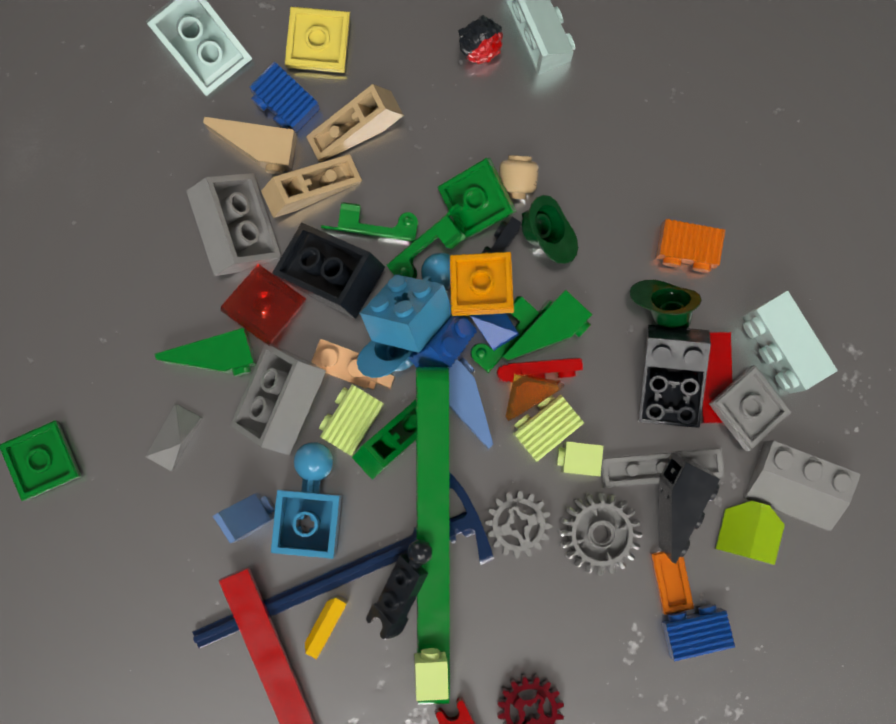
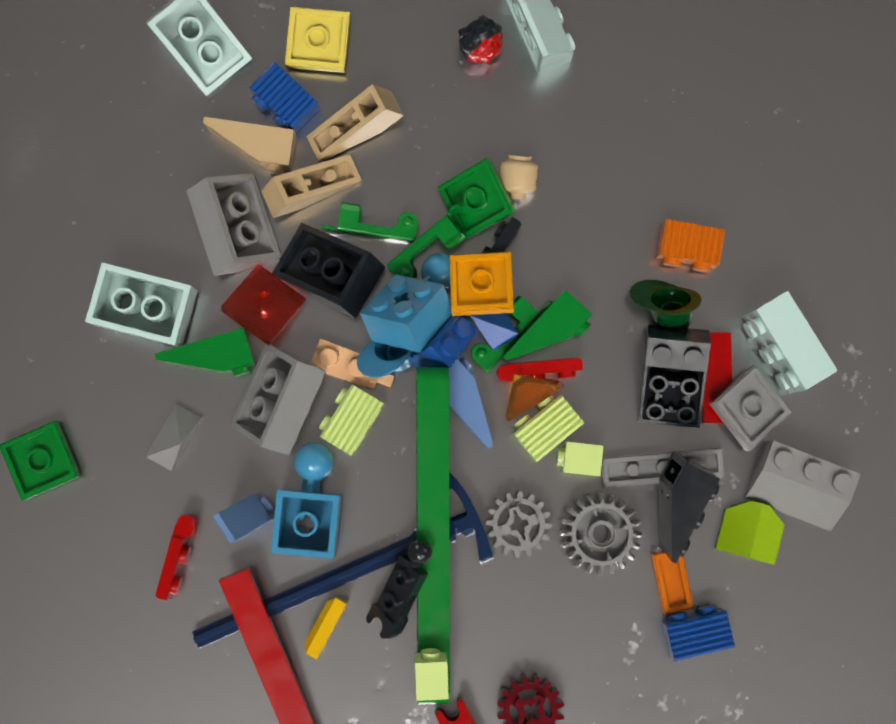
(141, 305): none -> light aqua brick
(177, 554): none -> red hinge
(388, 442): green slope -> none
(548, 227): dark green piece -> none

